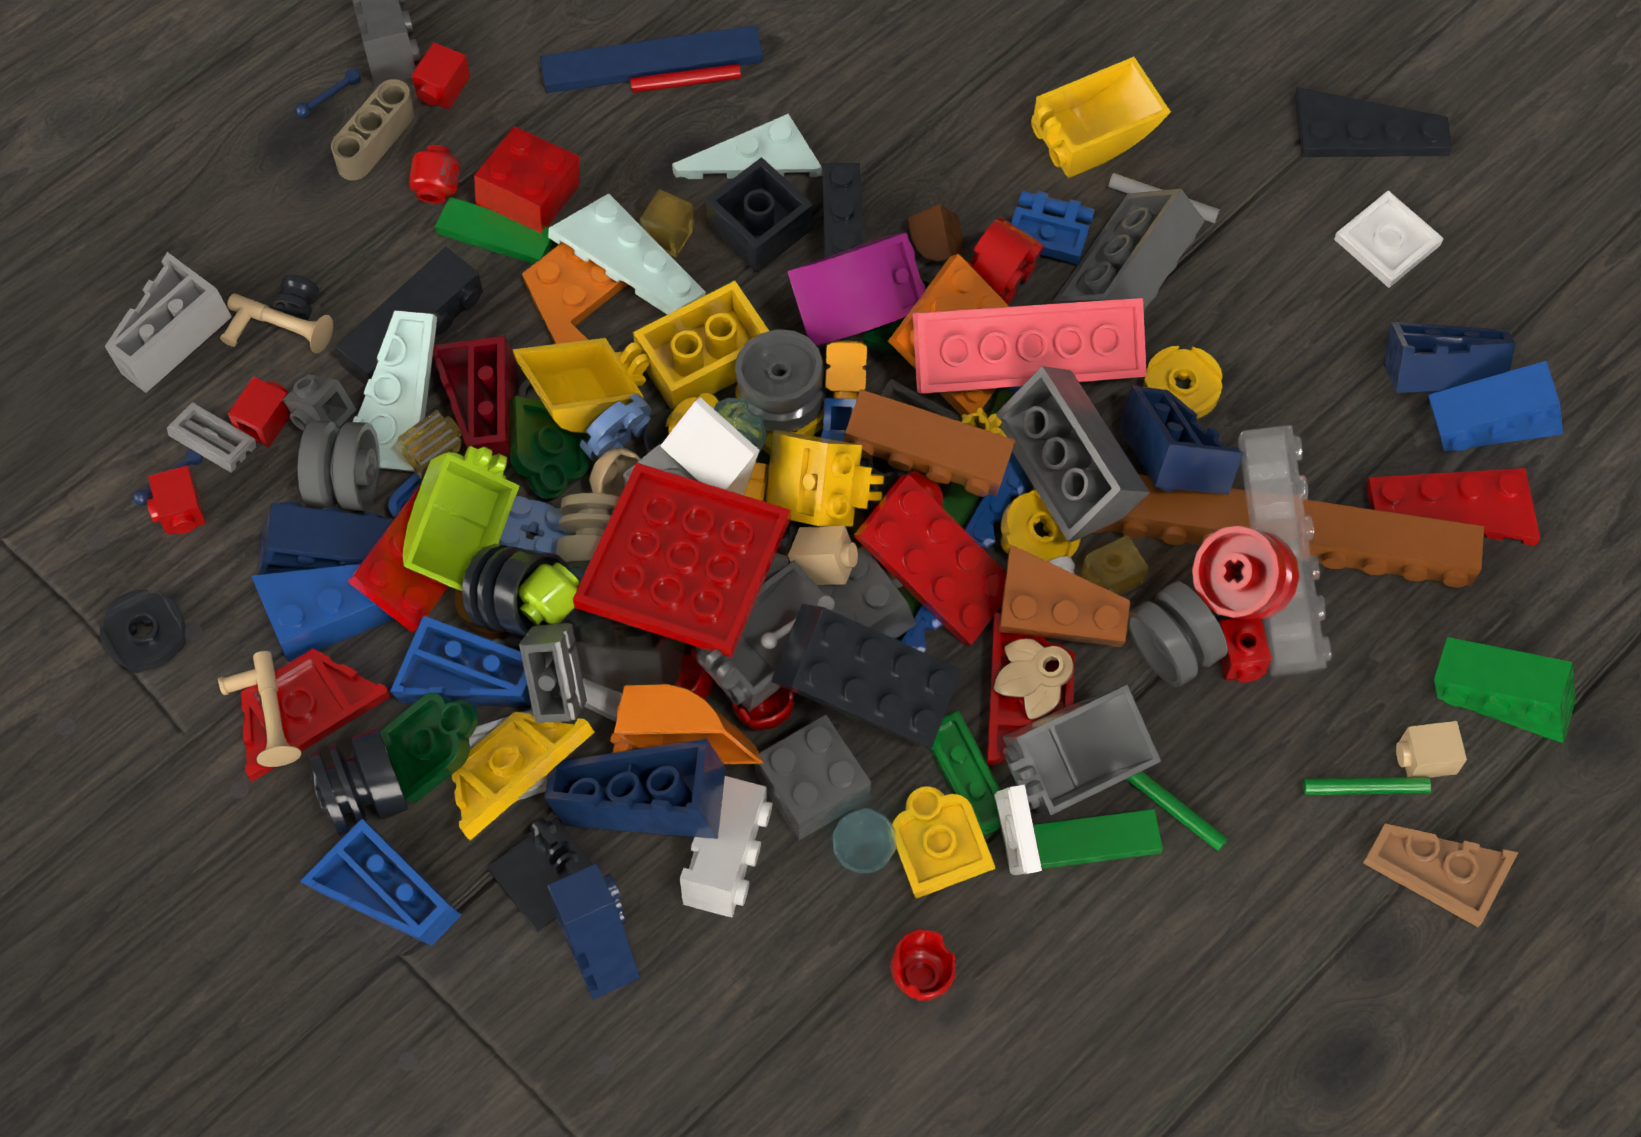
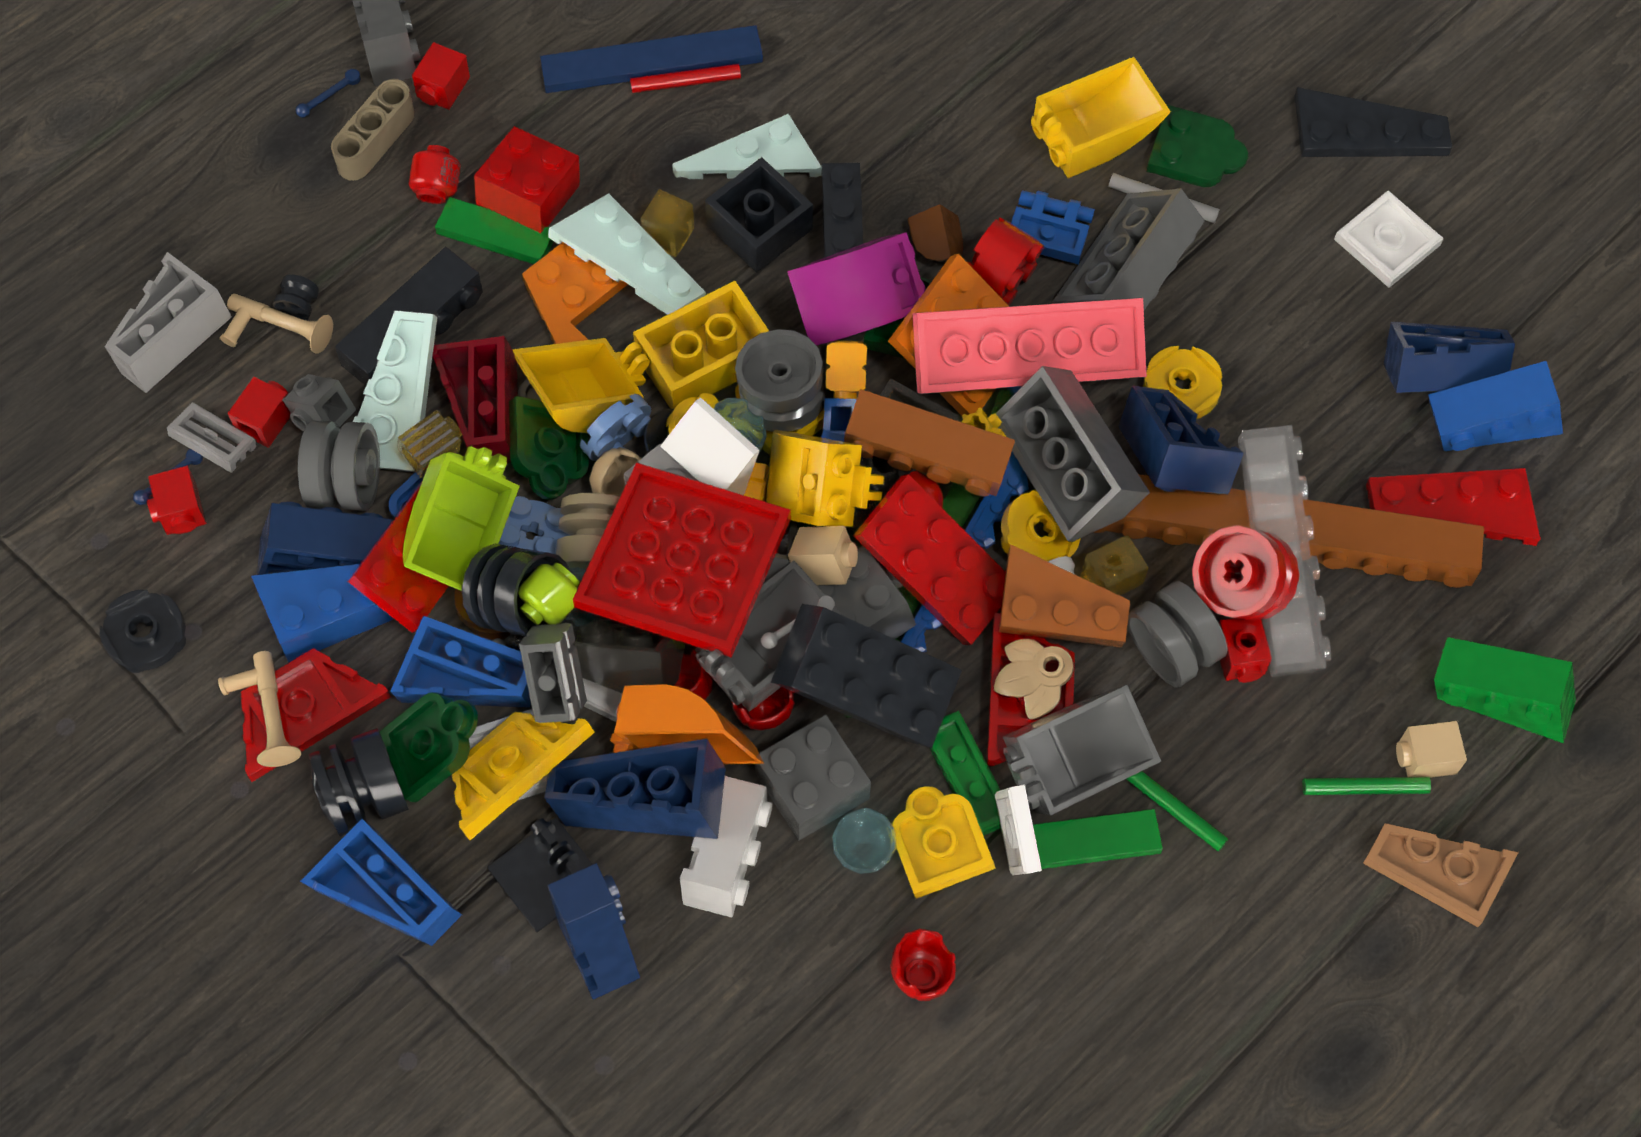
(1196, 149): none -> dark green plate

